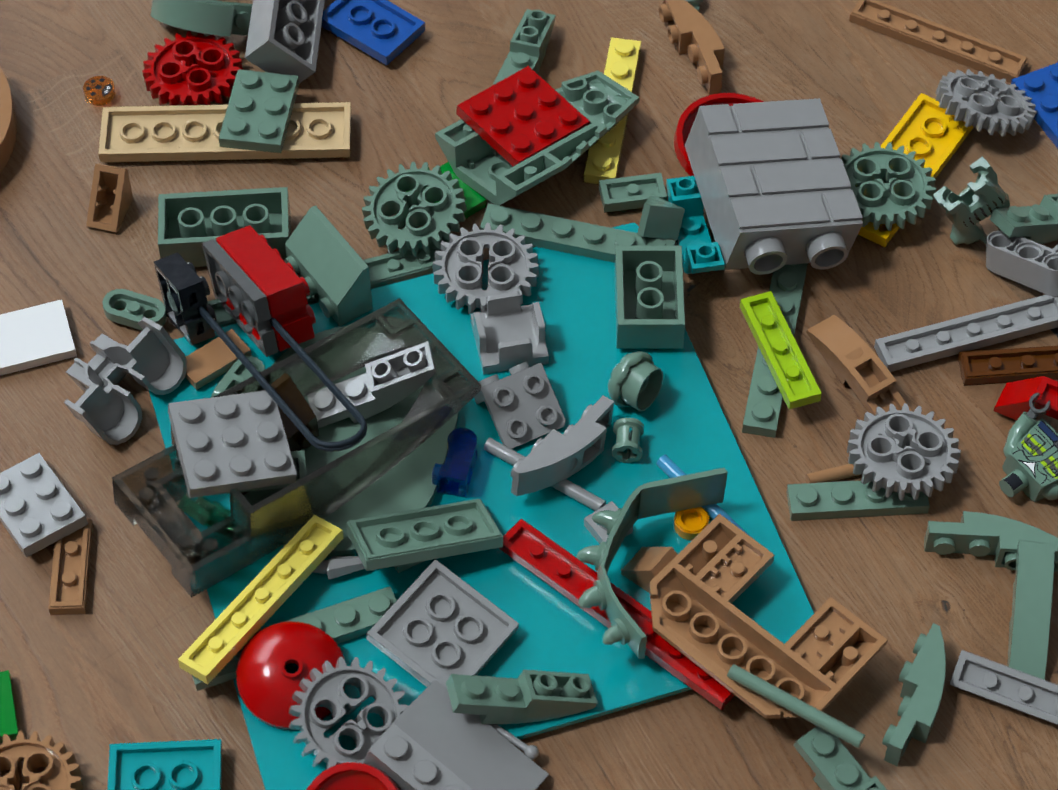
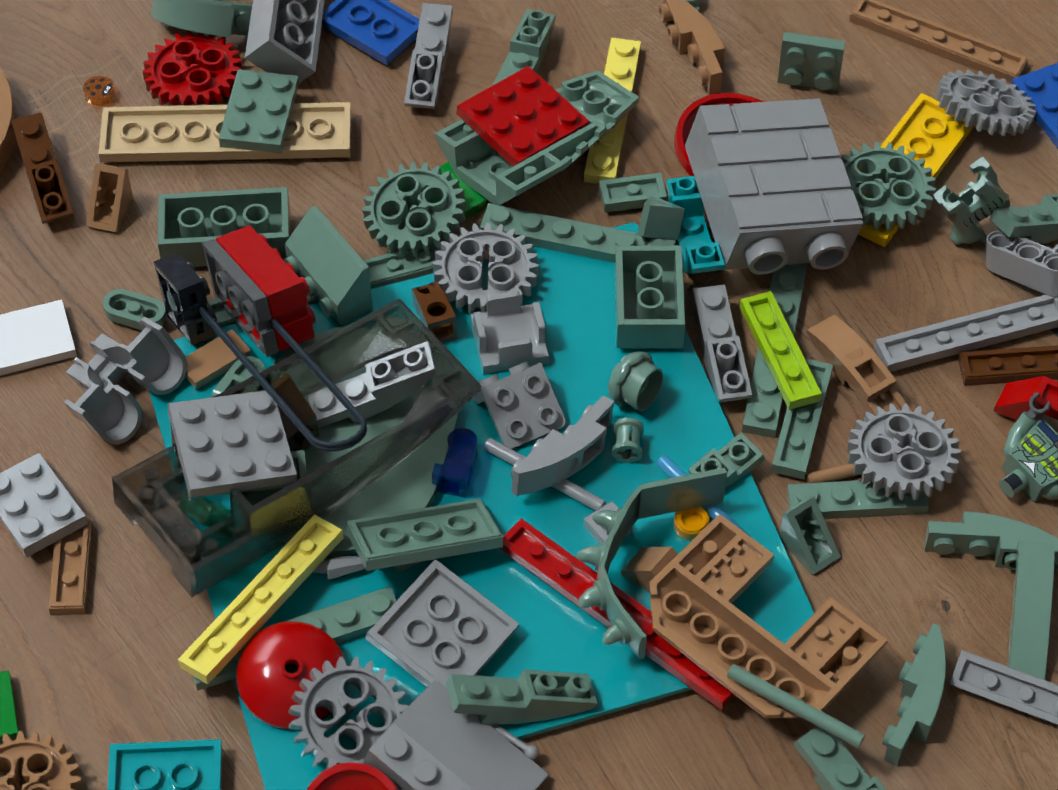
(42, 168): none -> reddish brown slope
(429, 56): none -> light grey slope
(435, 311): none -> reddish brown leg
(720, 344): none -> light grey slope
(737, 457): none -> sand green slope
(801, 428): none -> sand green plate
(807, 536): none -> sand green slope
(811, 61): none -> sand green plate

